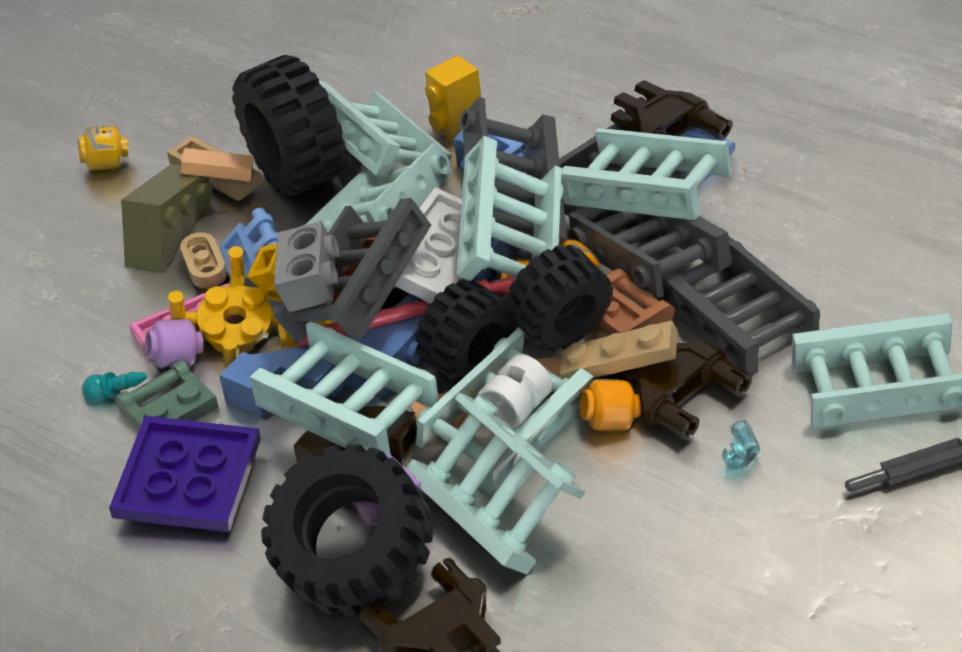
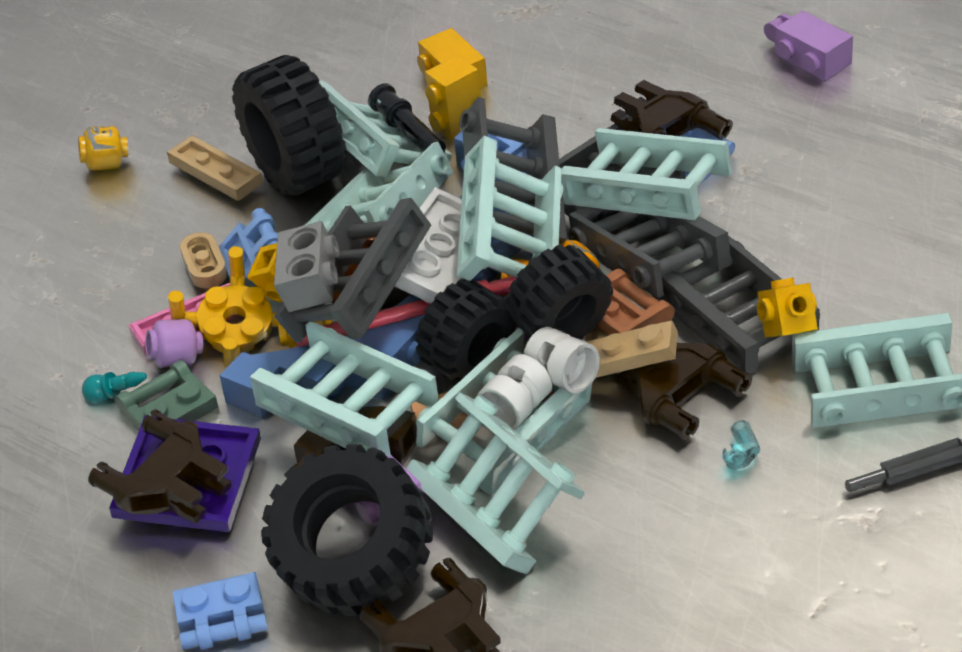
(161, 216): olive wedge -> none
(168, 475): none -> dark brown connector
(217, 164): light nougat tile -> none
(219, 611): none -> light blue plate
(398, 114): none -> black pin
(445, 46): none -> yellow brick
(567, 359): none -> white wheel
(609, 405): light orange head -> none
(787, 308): none -> yellow brick
(810, 44): none -> lavender brick

